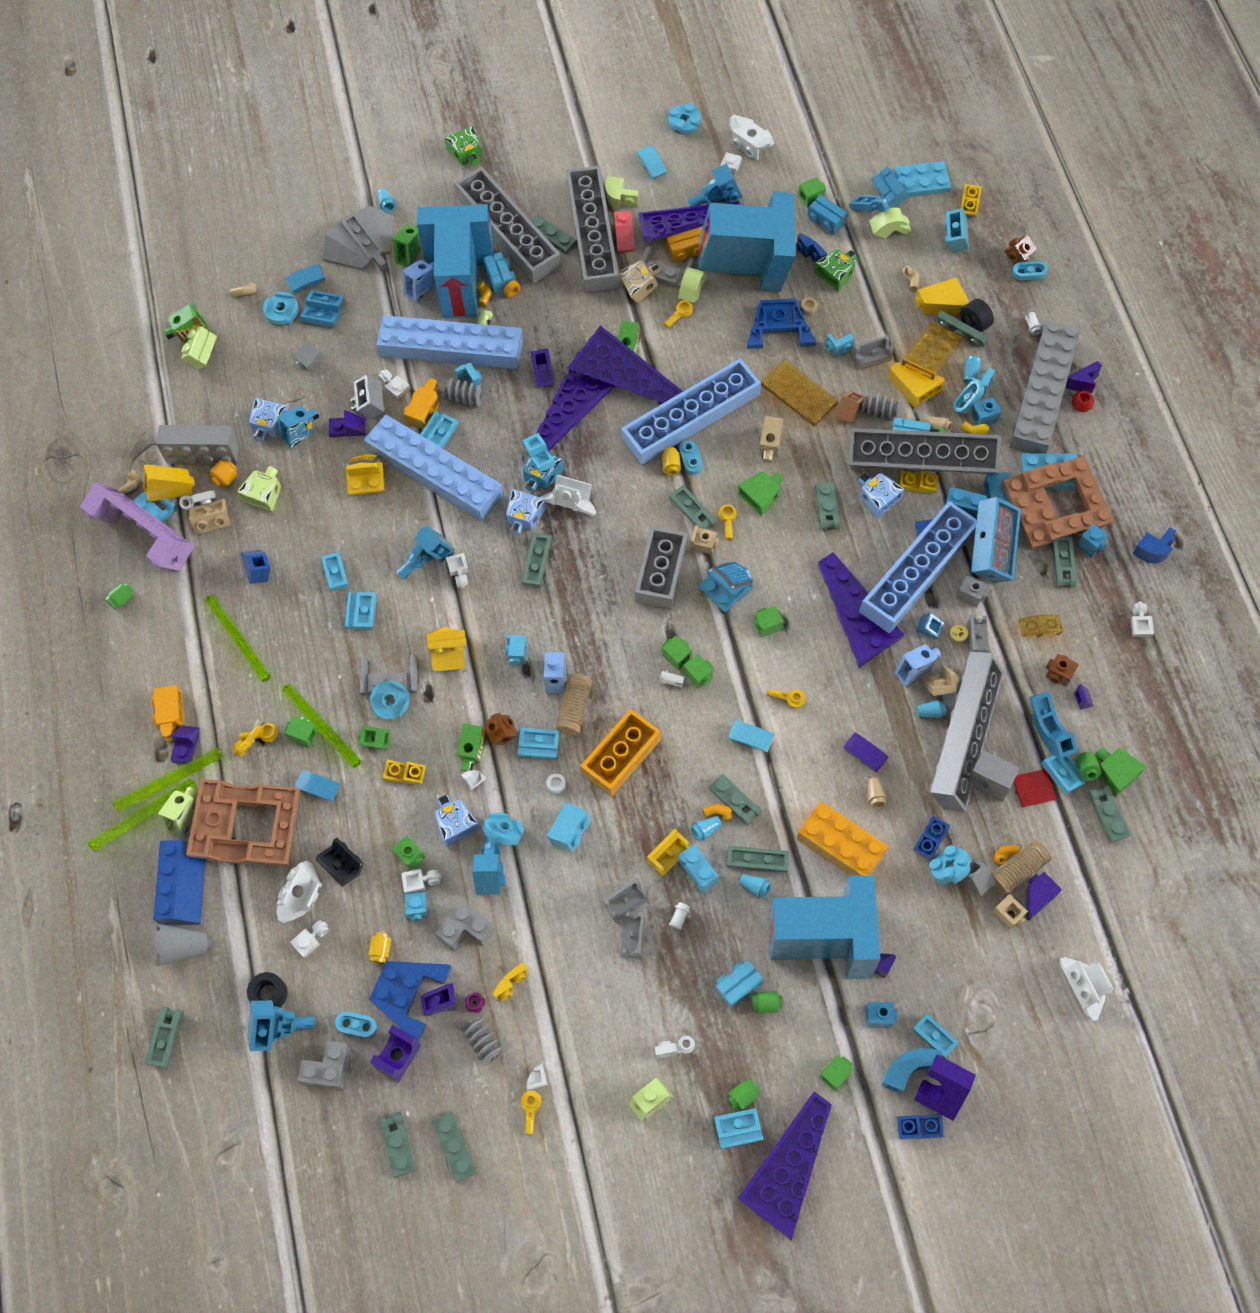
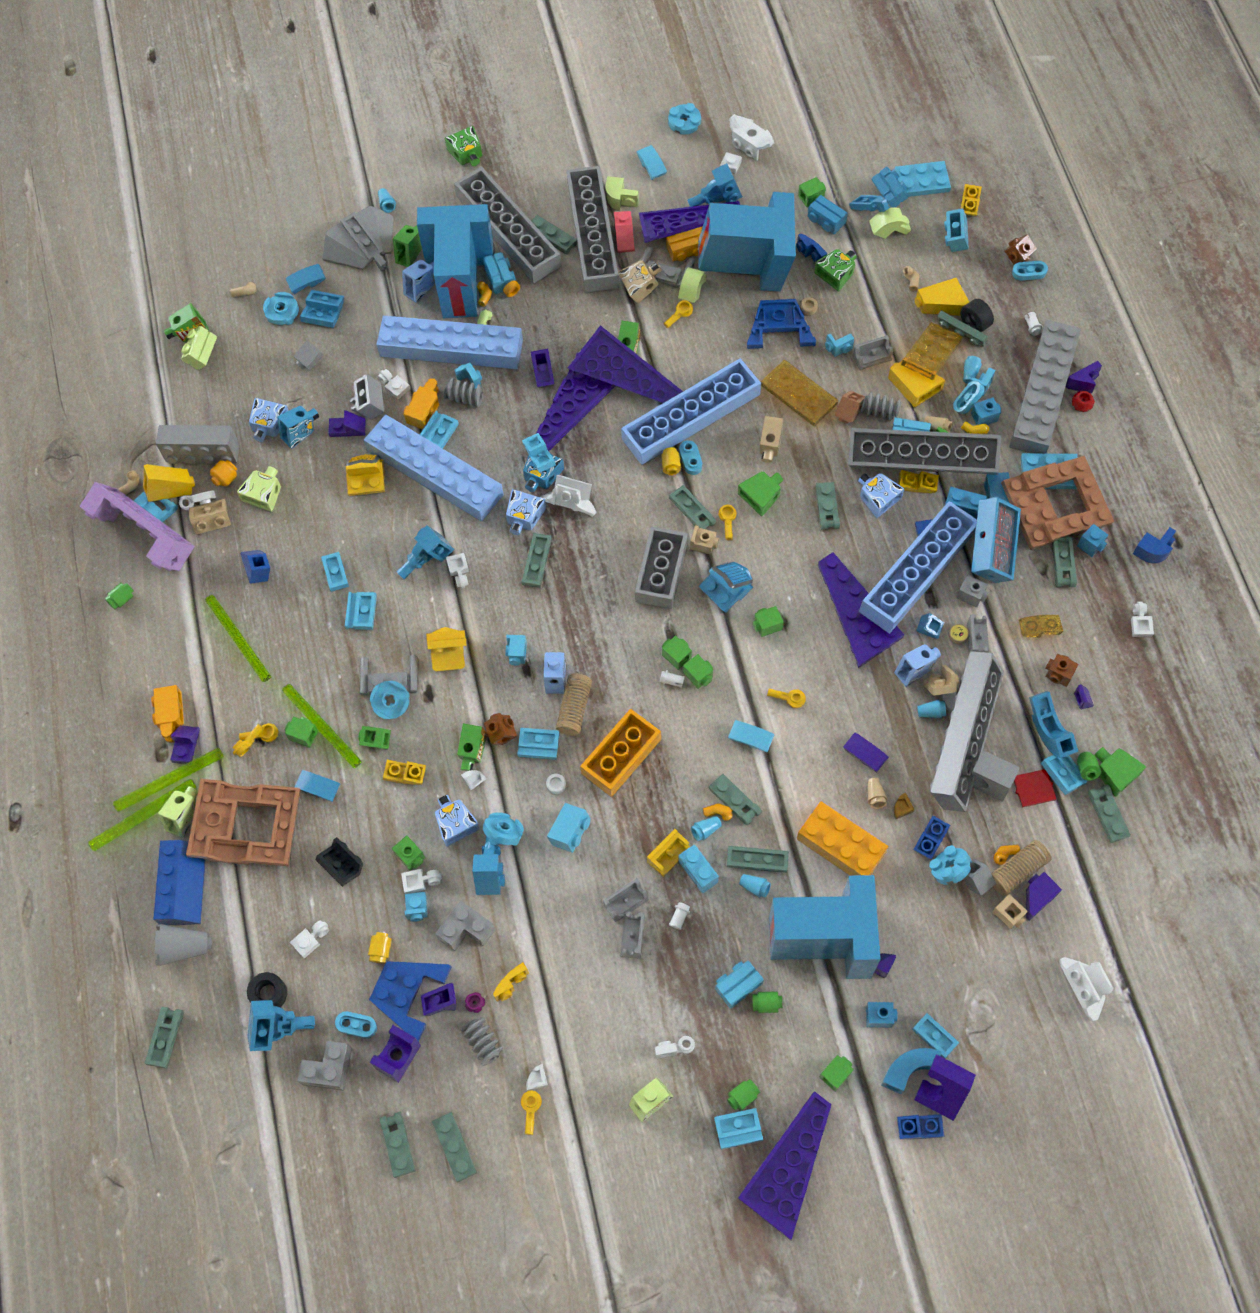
(292, 907): white piece -> none
(903, 806): none -> pearl gold tile

